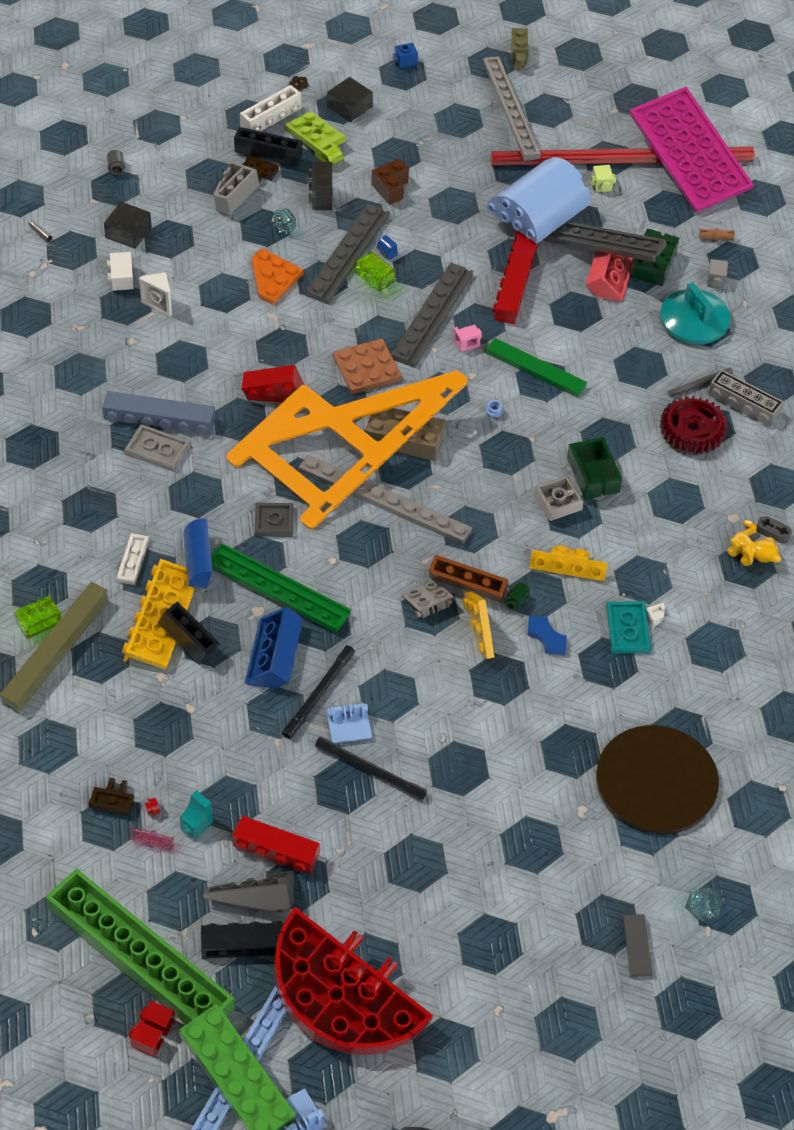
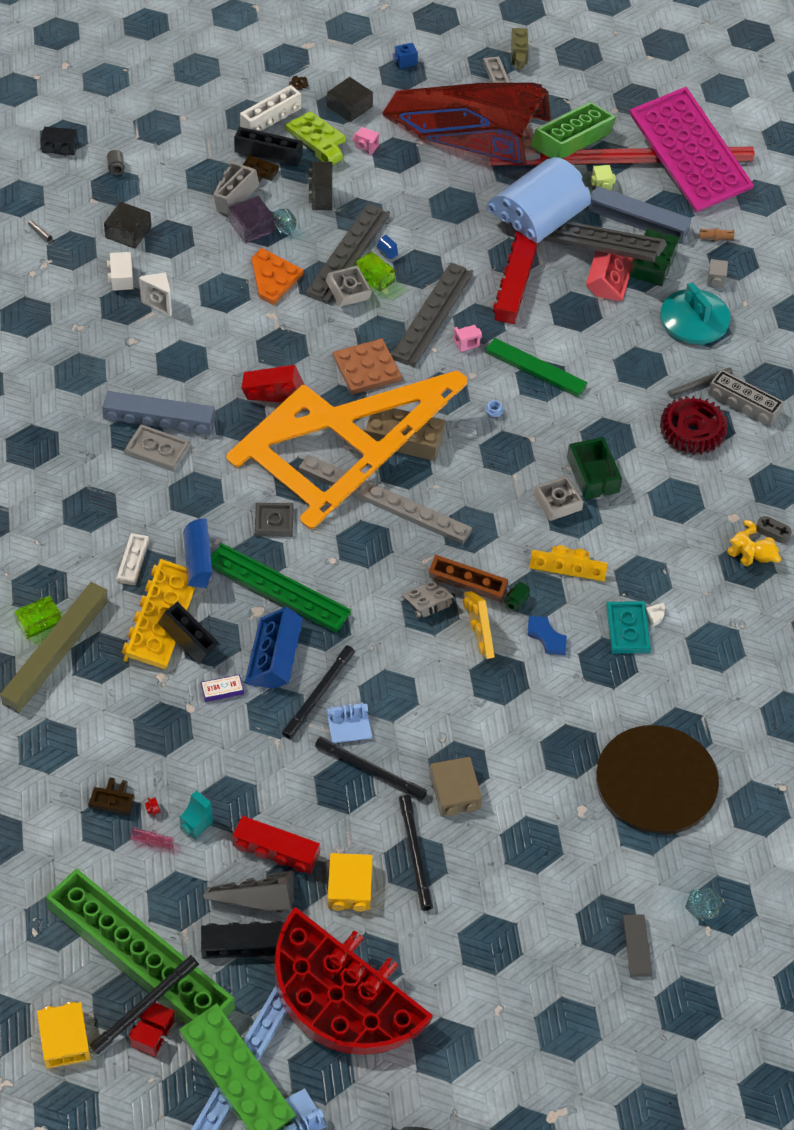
(59, 140): none -> black brick
(63, 1035): none -> yellow brick
(179, 973): none -> black piece
(222, 688): none -> tile
(251, 219): none -> clear purple brick
(348, 286): none -> light grey brick
(350, 882): none -> yellow brick
(366, 140): none -> bright pink brick
(390, 180): reddish brown brick -> none
(423, 891): none -> black piece
(455, 786): none -> dark tan brick
(473, 116): none -> clear red windscreen
(573, 131): none -> bright green brick
(638, 213): none -> sand blue brick

